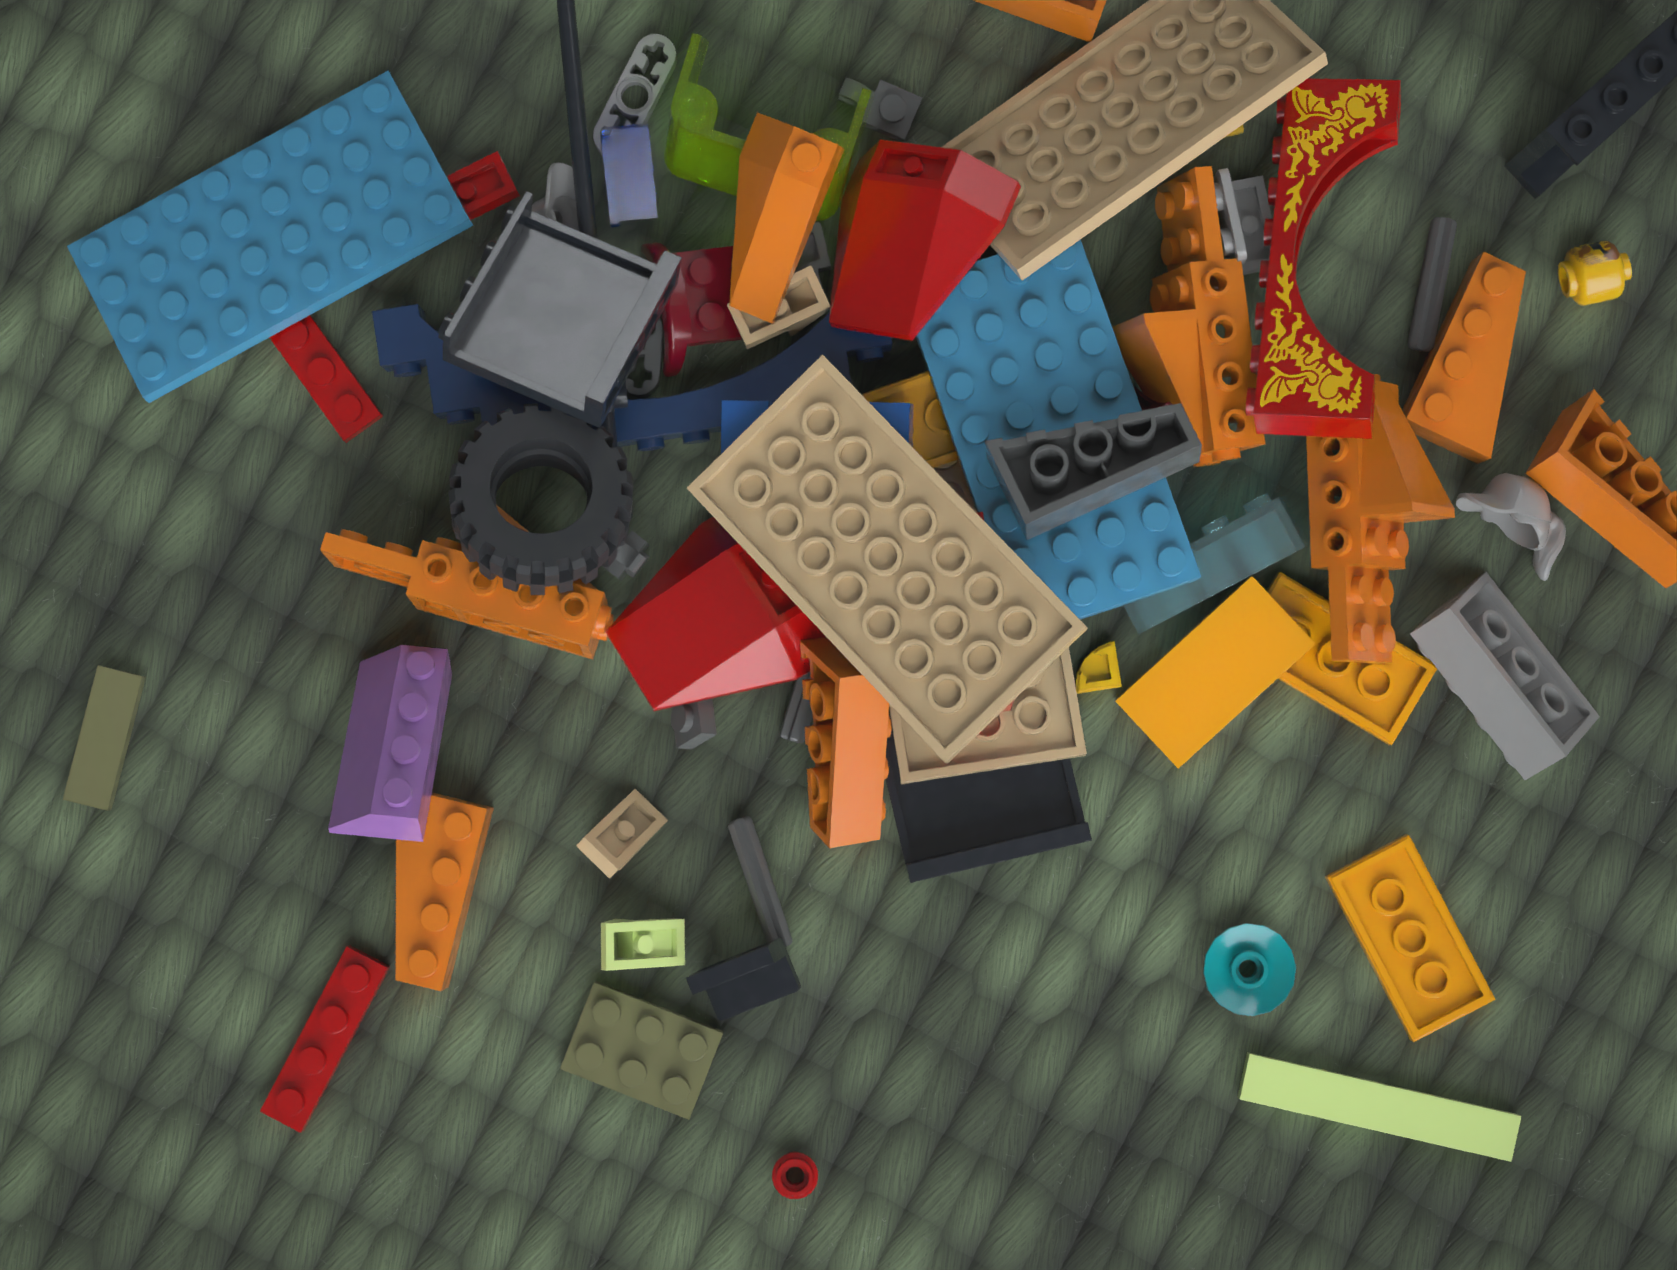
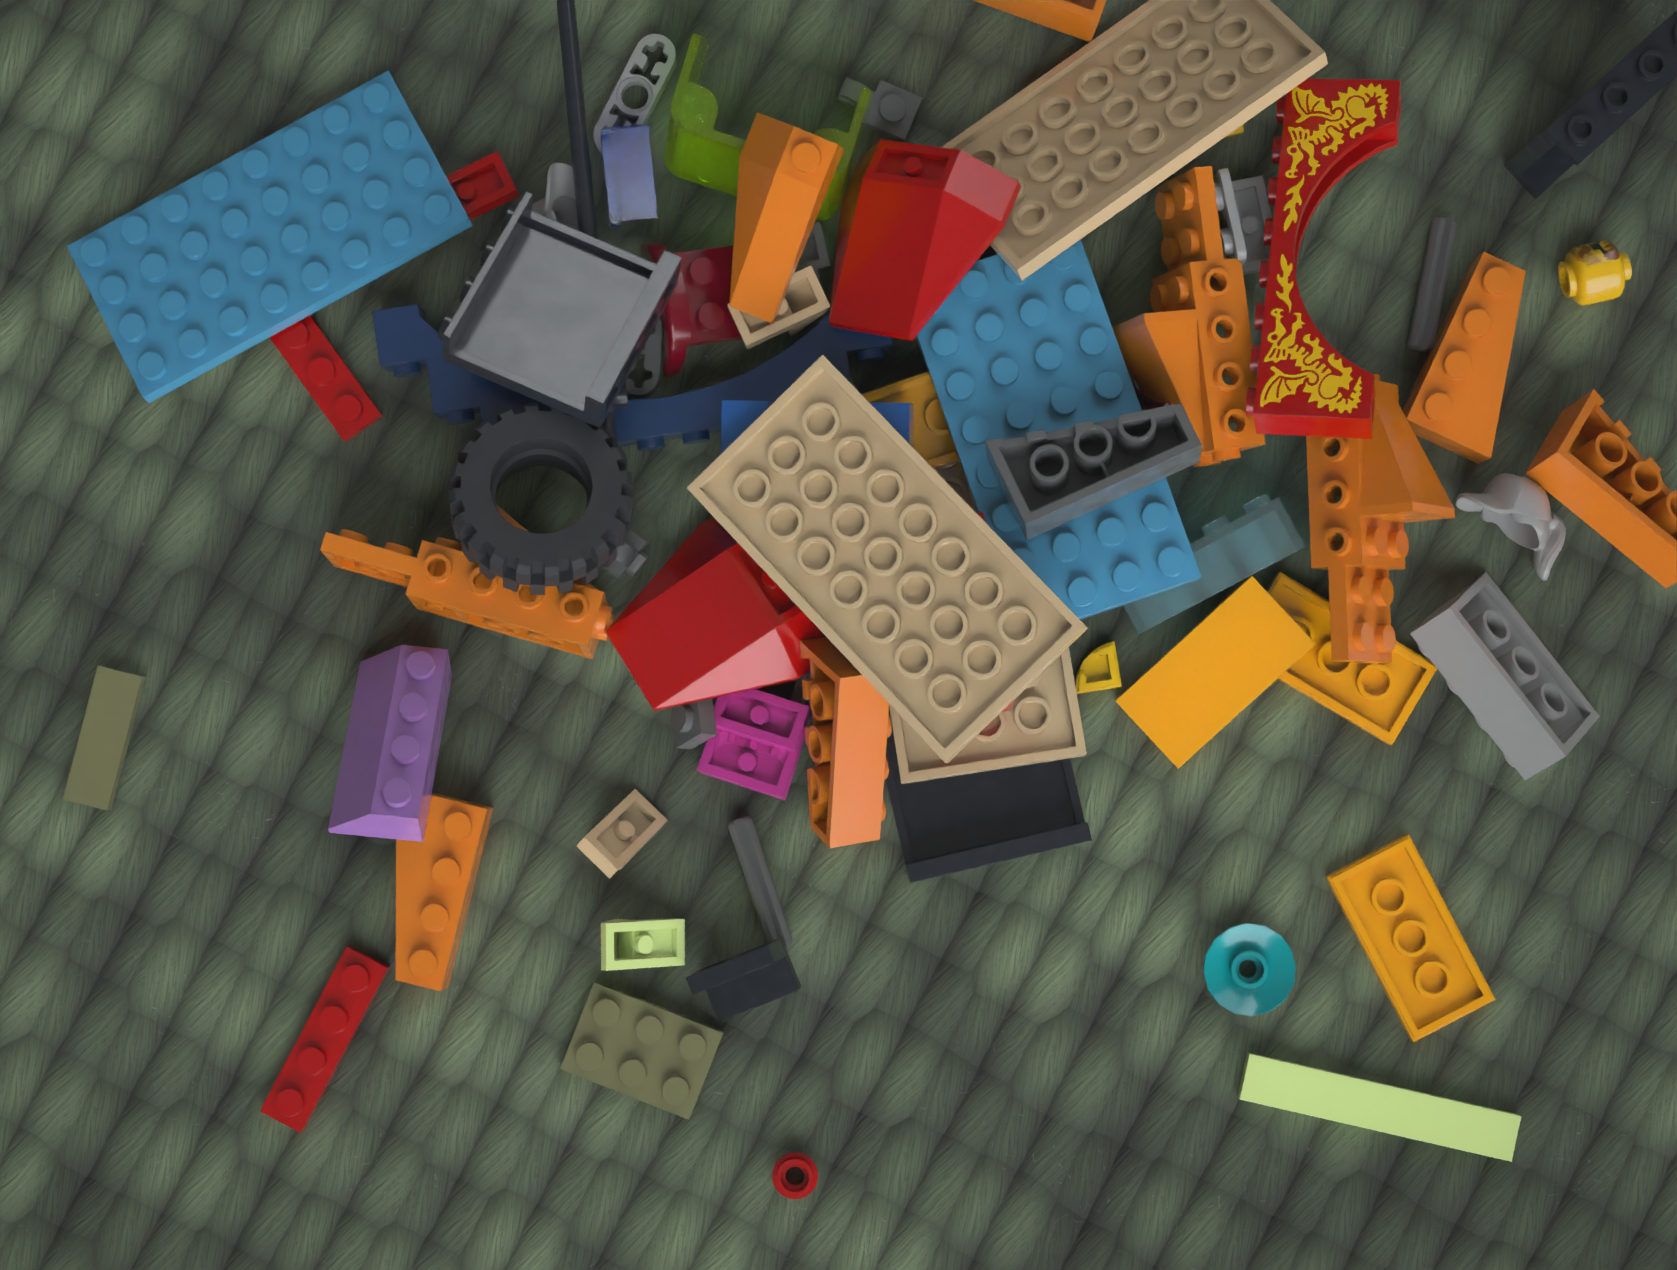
(756, 741): none -> dark pink slope

